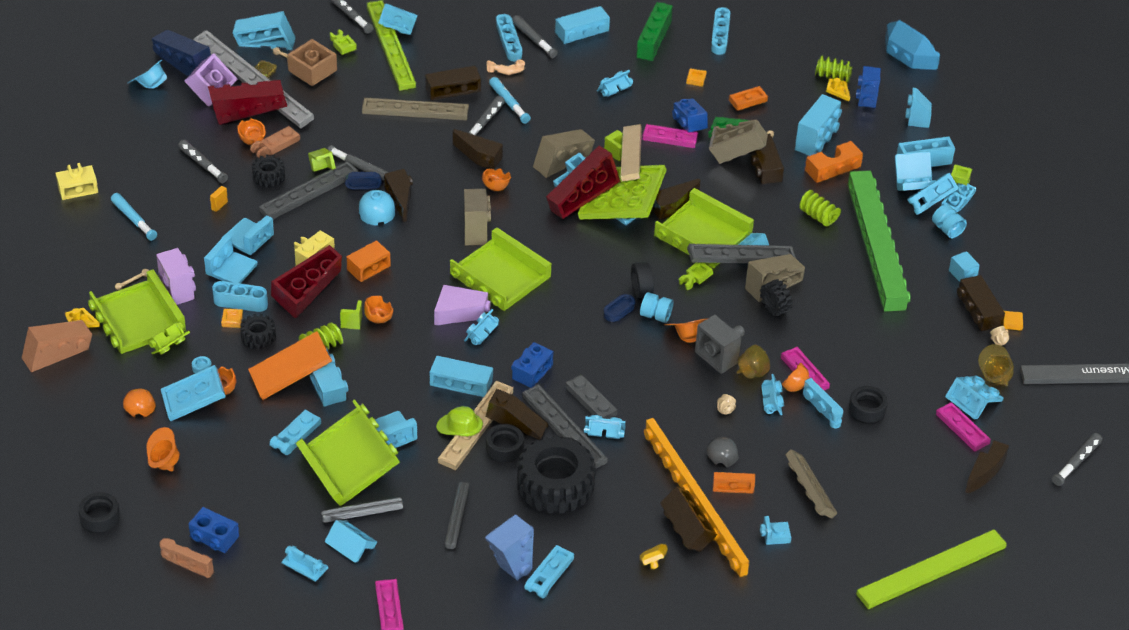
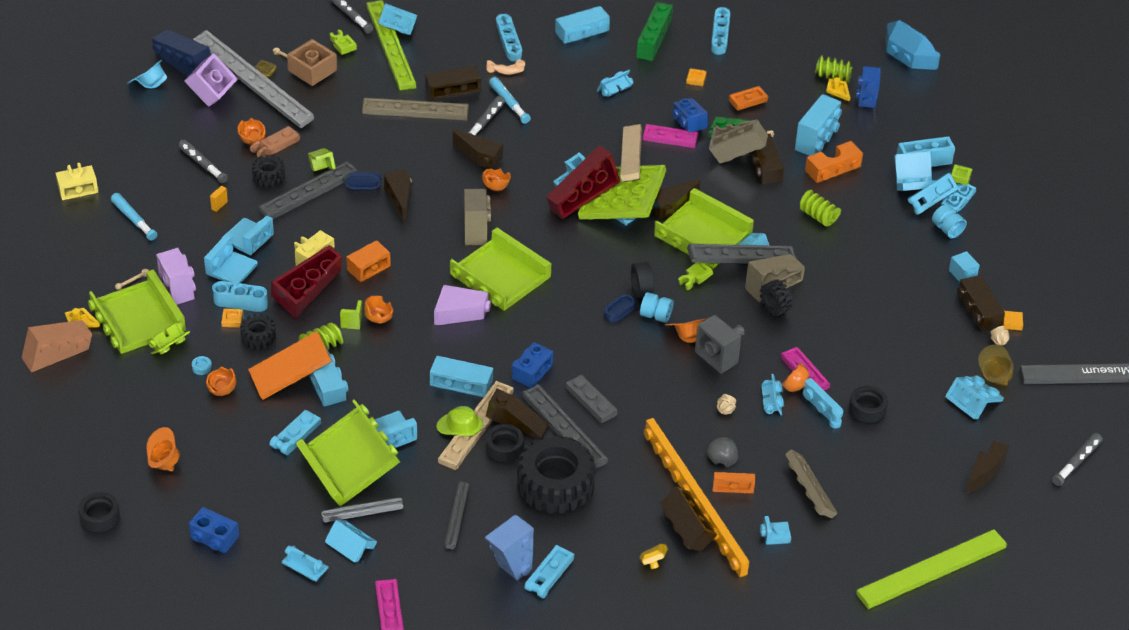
(139, 402): orange hair -> none
(186, 557): nougat hinge -> none
(193, 393): medium azure tile -> none
(246, 100): dark red wedge -> none
(264, 31): medium azure wedge -> none
(356, 162): dark grey piece -> none
(376, 207): medium azure cylinder -> none
(477, 333): medium azure hinge -> none
(522, 25): dark grey piece -> none
(559, 148): dark tan wedge -> none
(612, 426): medium azure hinge -> none
(613, 144): lime panel -> none
(753, 362): clear yellow piece -> none
(878, 241): bright green brick -> none
(920, 110): medium azure slope -> none
(963, 426): dark pink tile -> none

